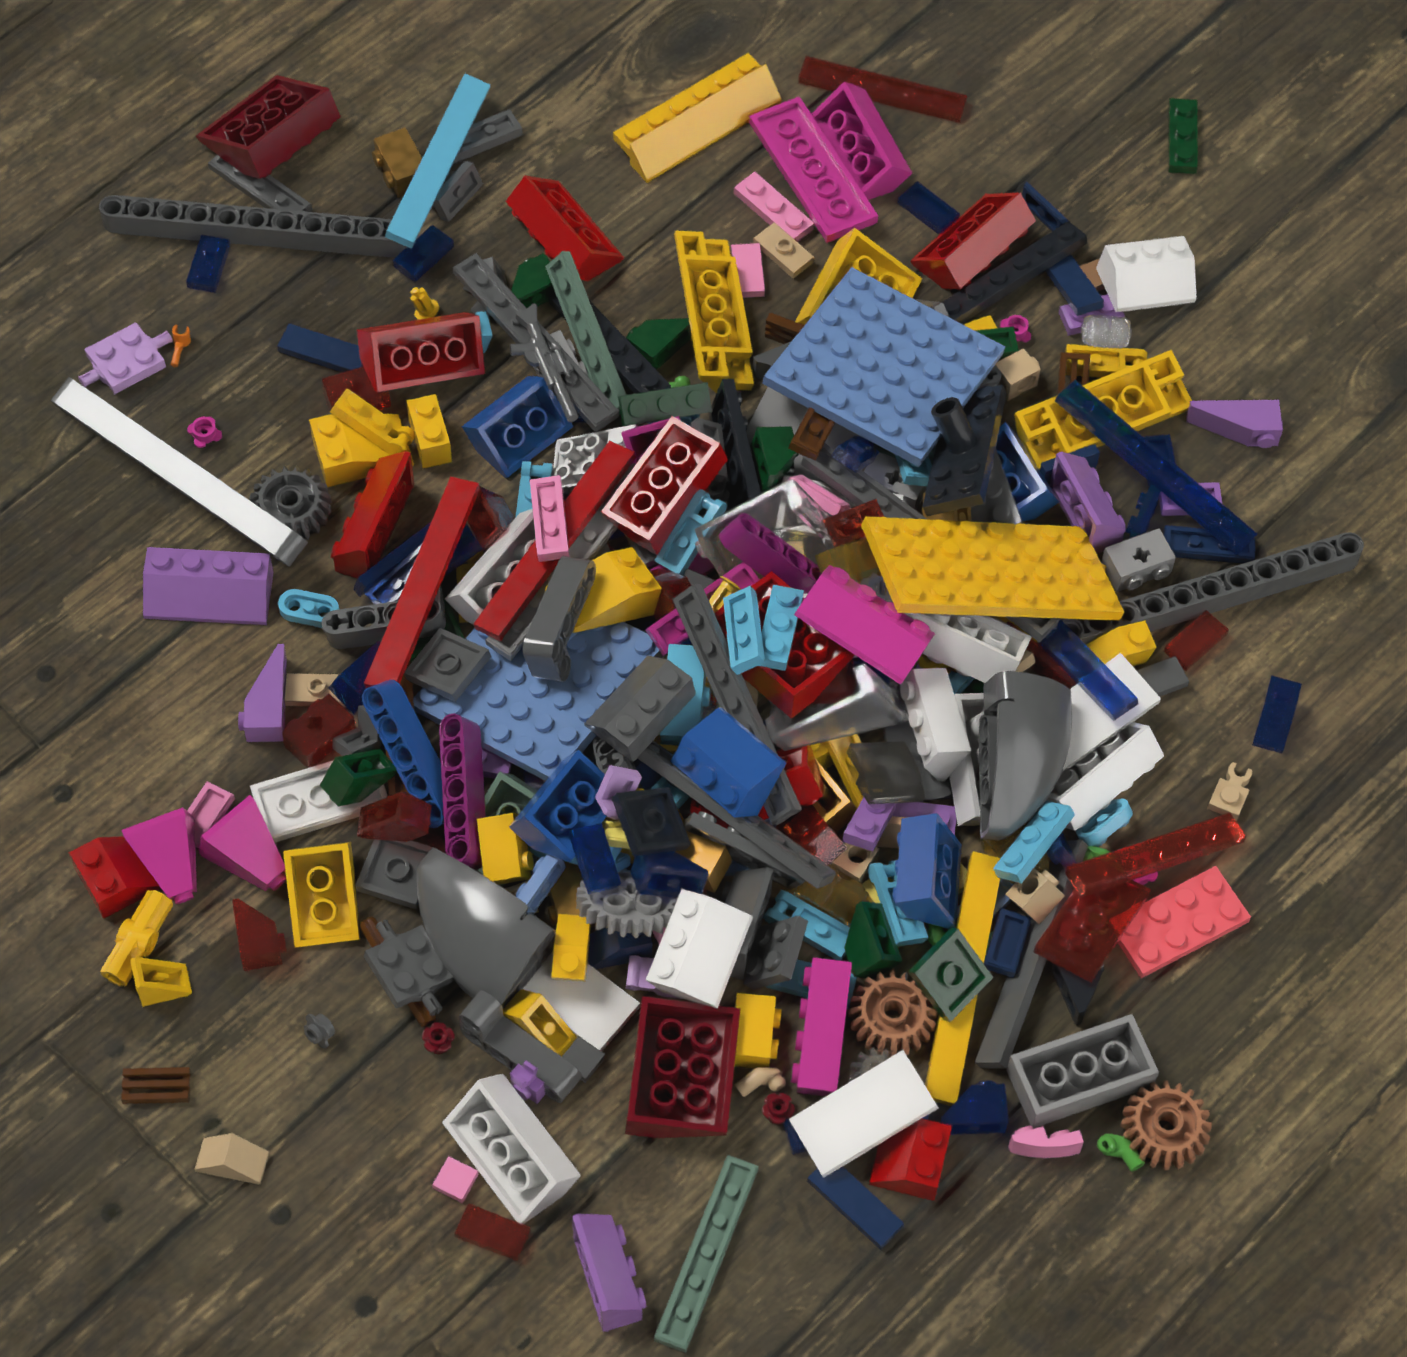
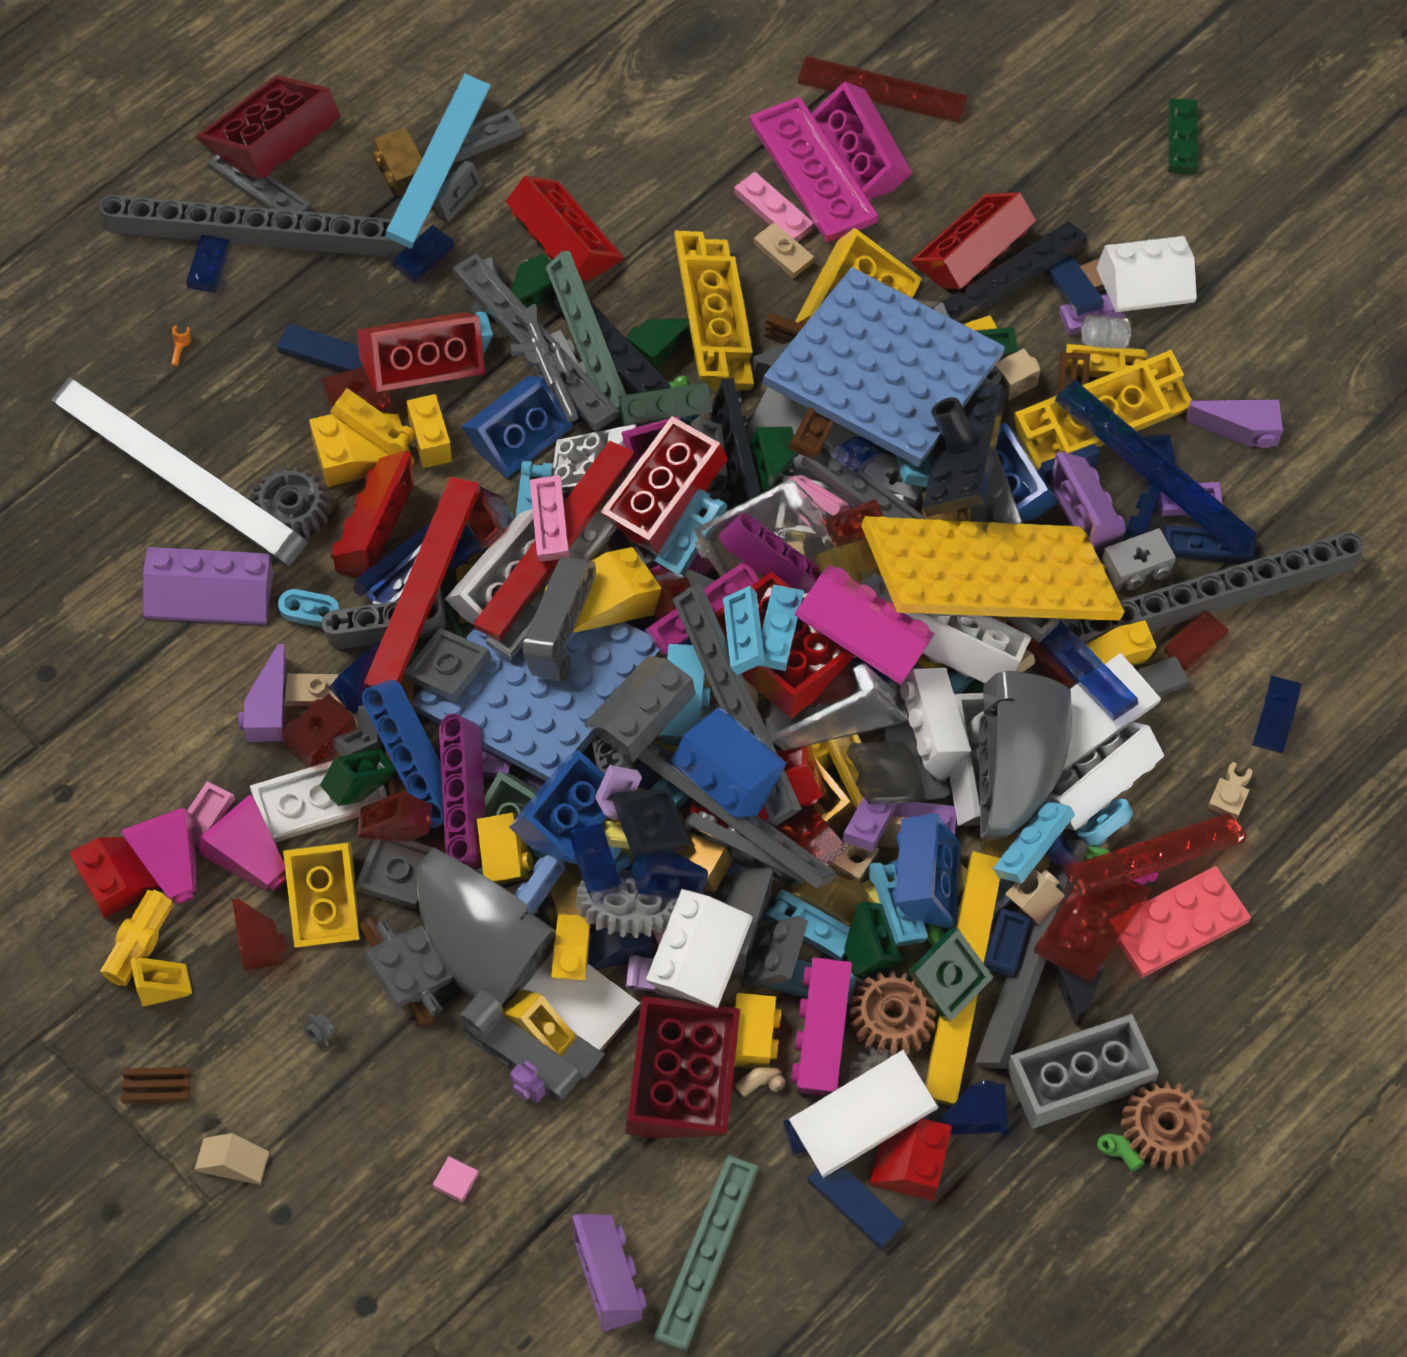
(125, 358): lavender plate -> none
(204, 424): dark pink plate -> none
(424, 305): yellow piece -> none
(438, 1046): dark red plate -> none
(492, 1232): clear red tile -> none
(510, 1148): white slope -> none
(697, 117): yellow slope -> none
(726, 588): yellow piece -> none
(749, 269): bright pink tile -> none
(778, 1116): dark red plate -> none
(928, 207): clear blue tile -> none
(1020, 324): dark pink plate -> none
(1035, 1143): bright pink slope -> none
(1042, 208): dark blue slope -> none

